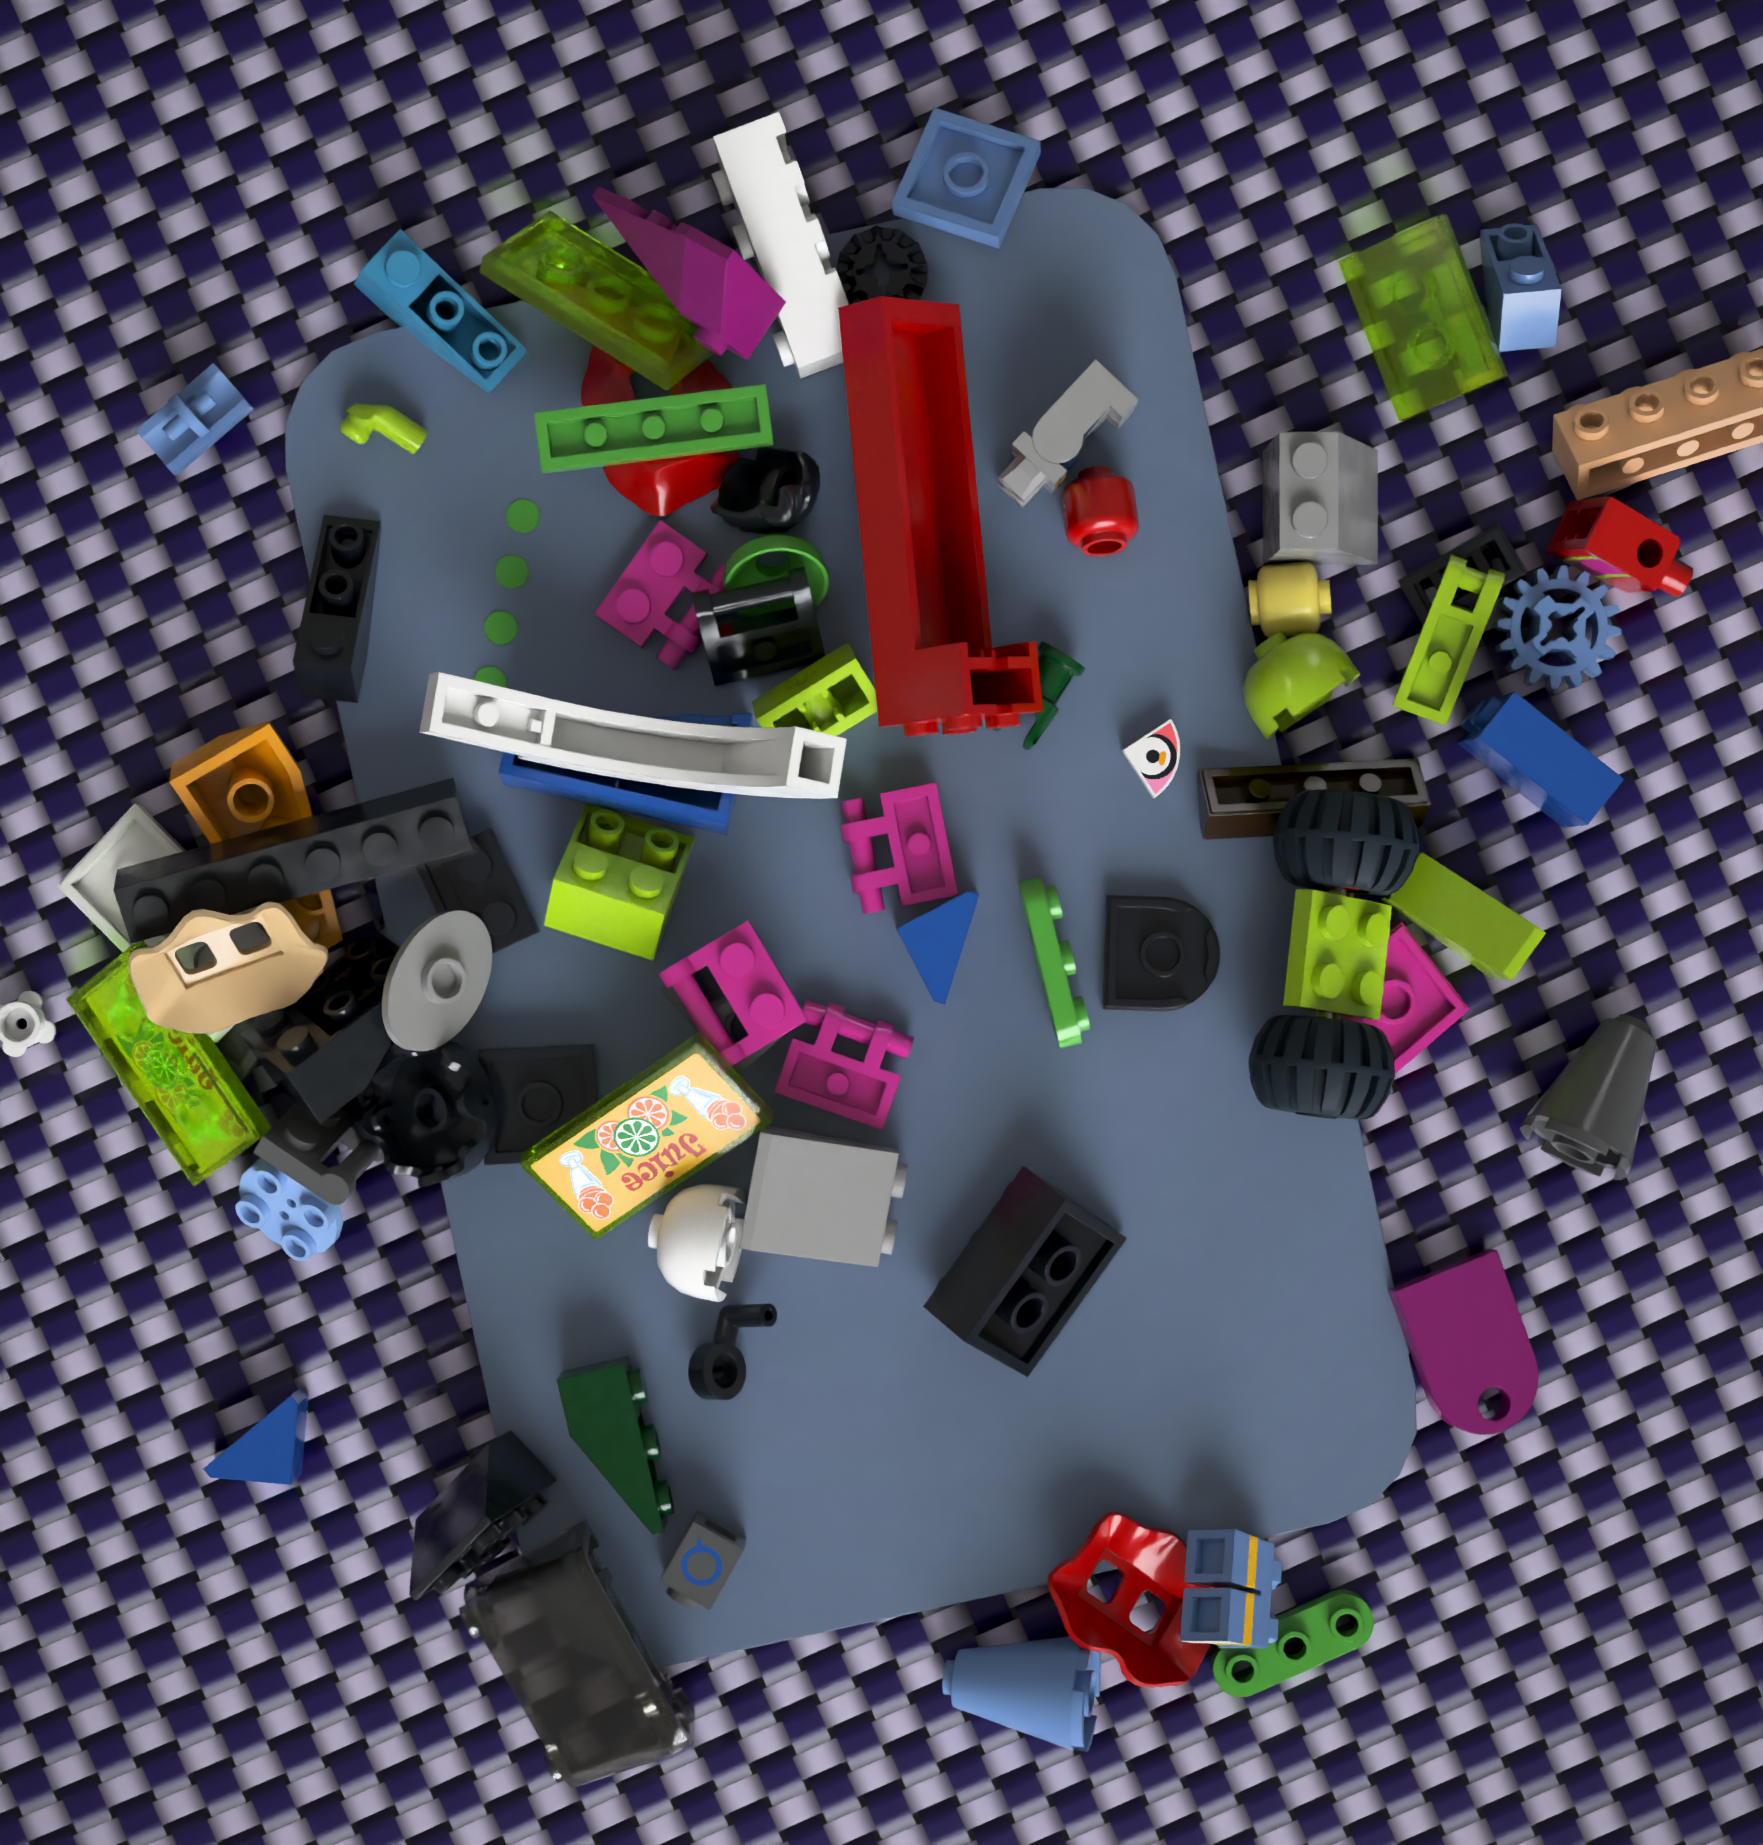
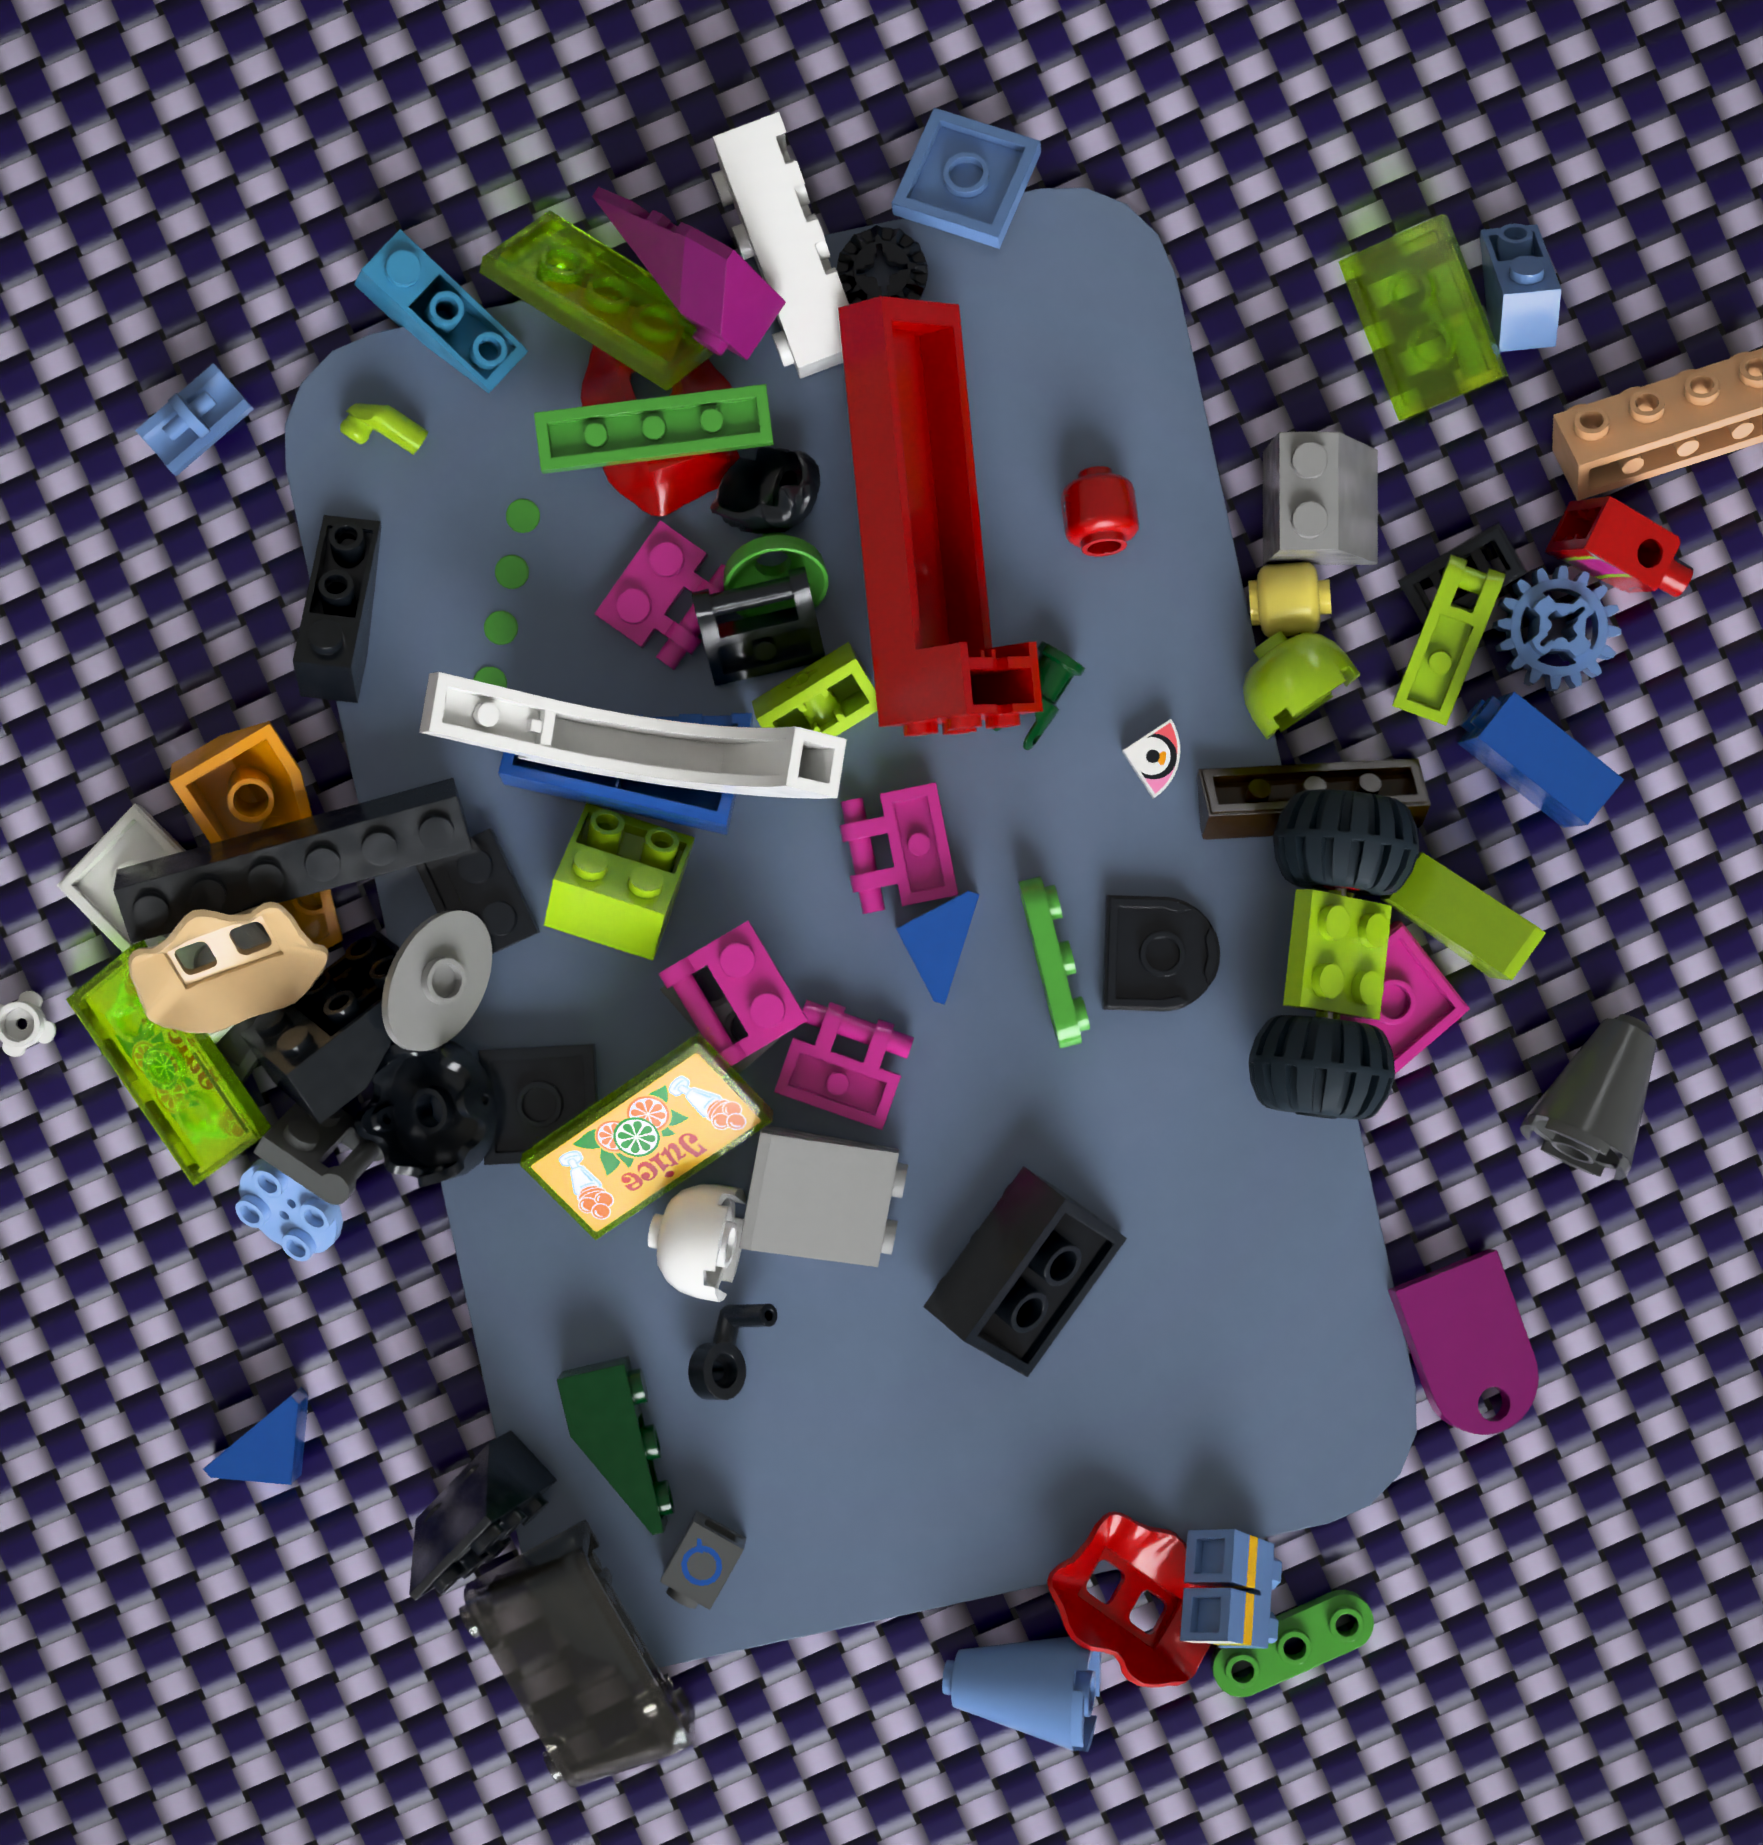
(1062, 431): light grey hips -> none

